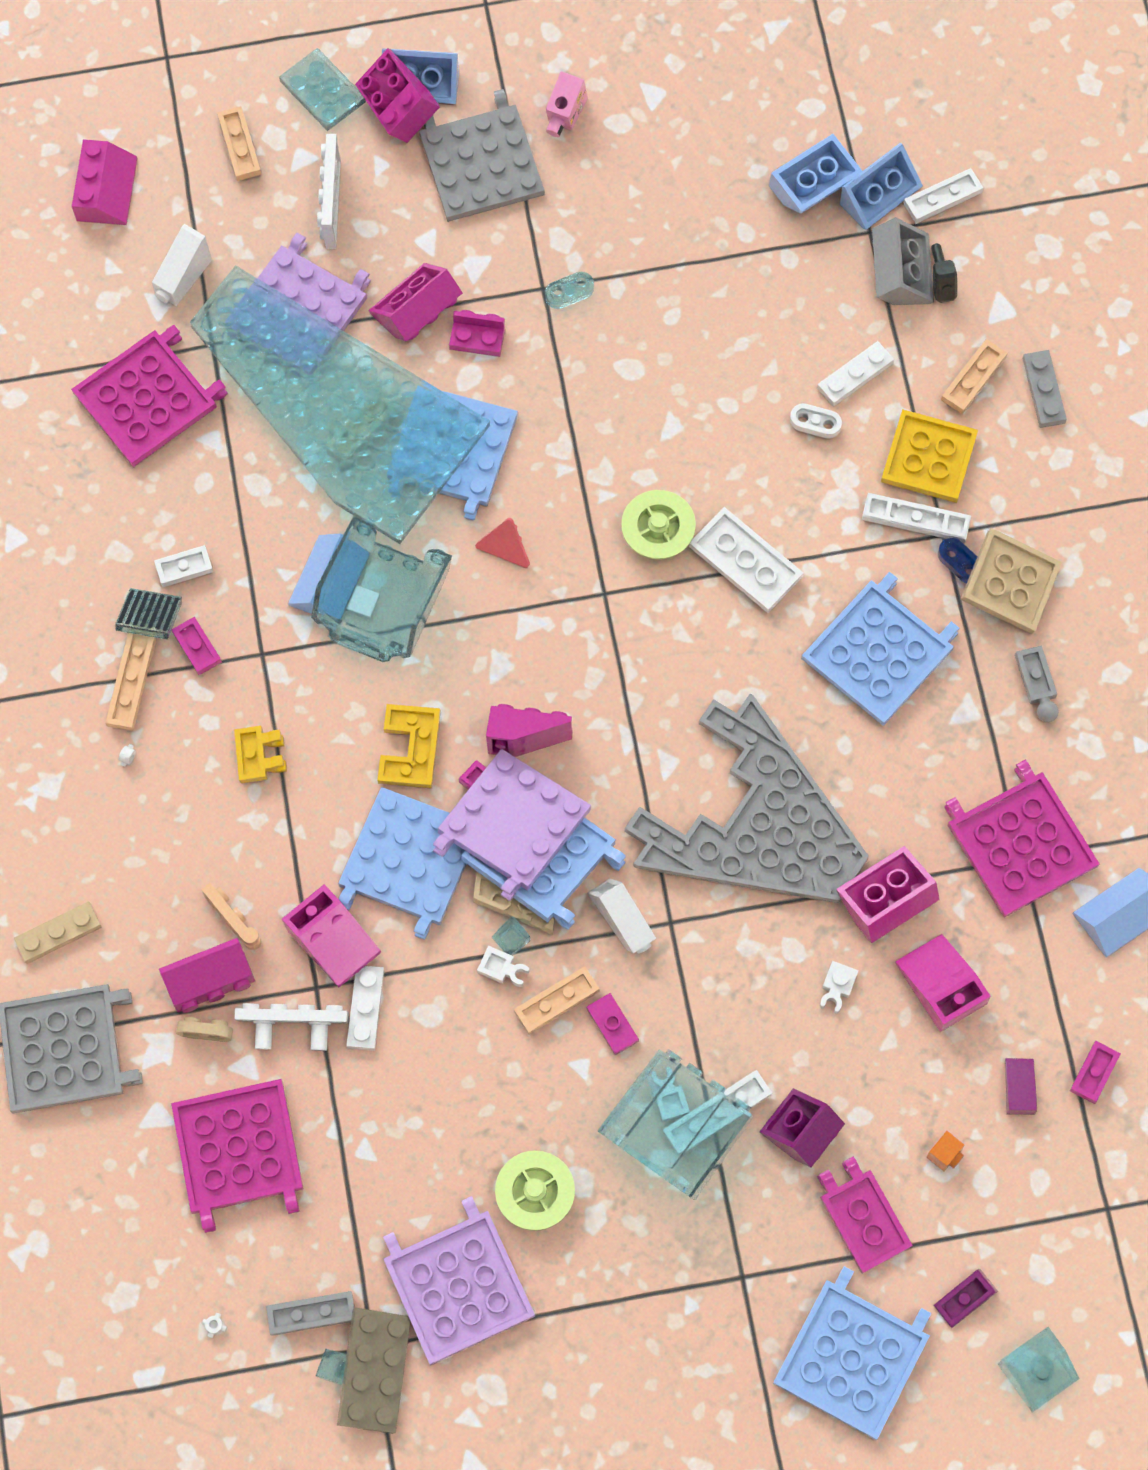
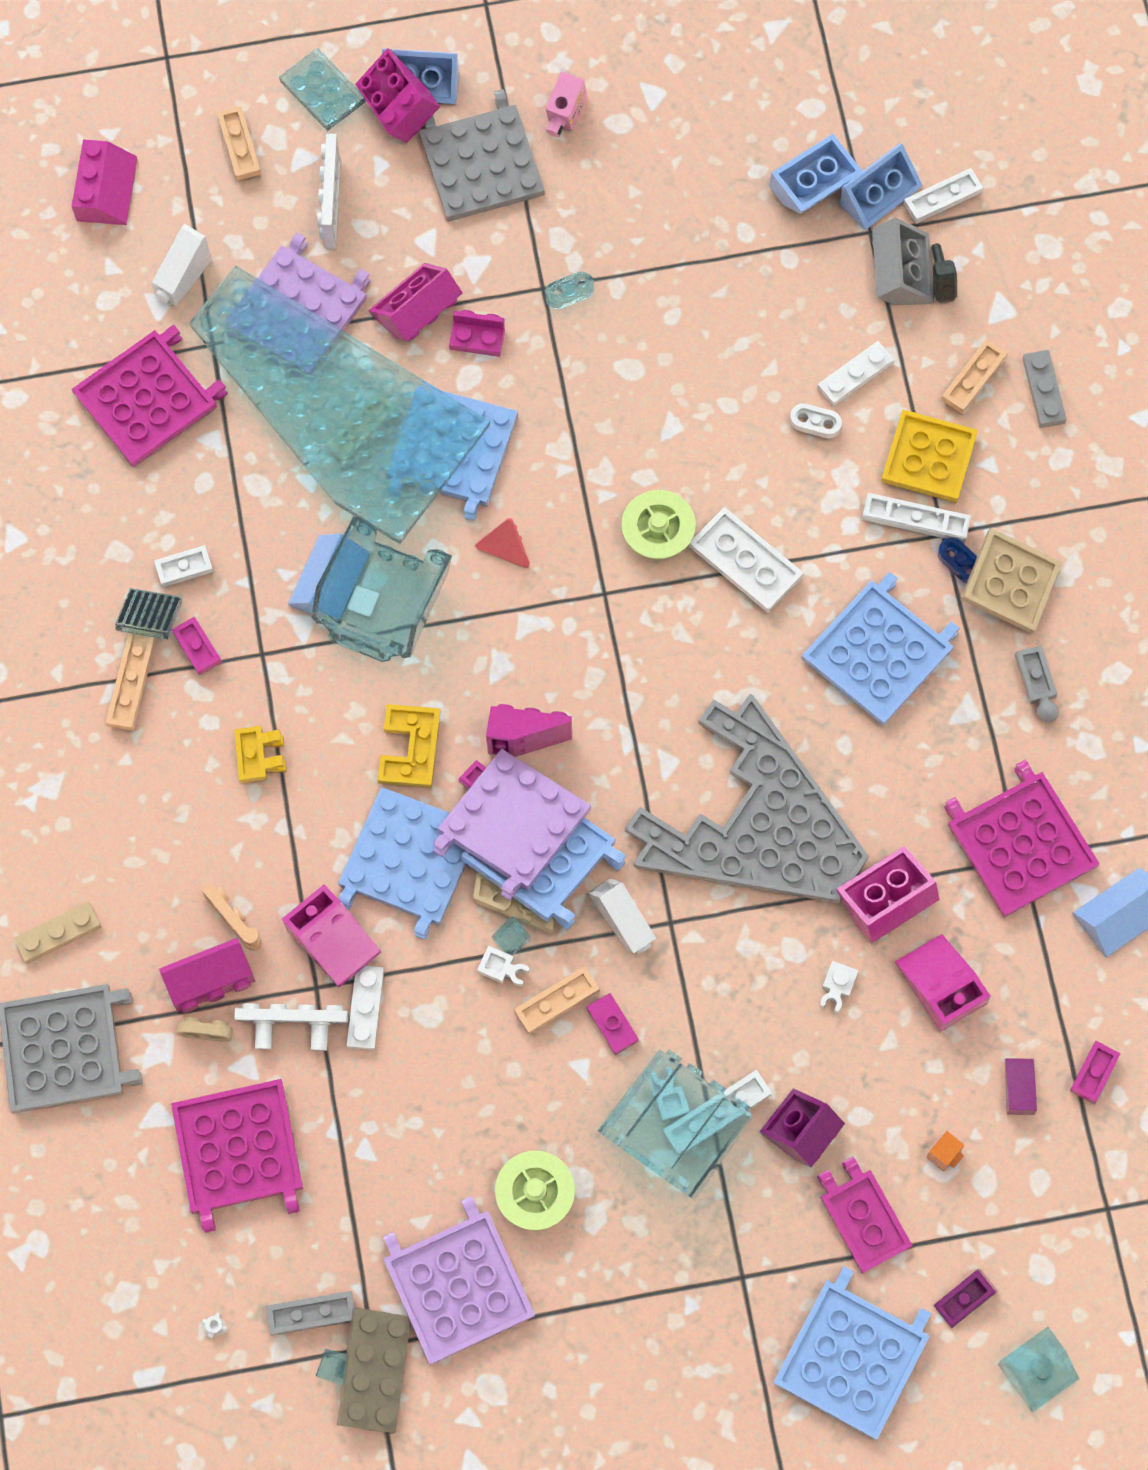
(127, 755): white piece -> none

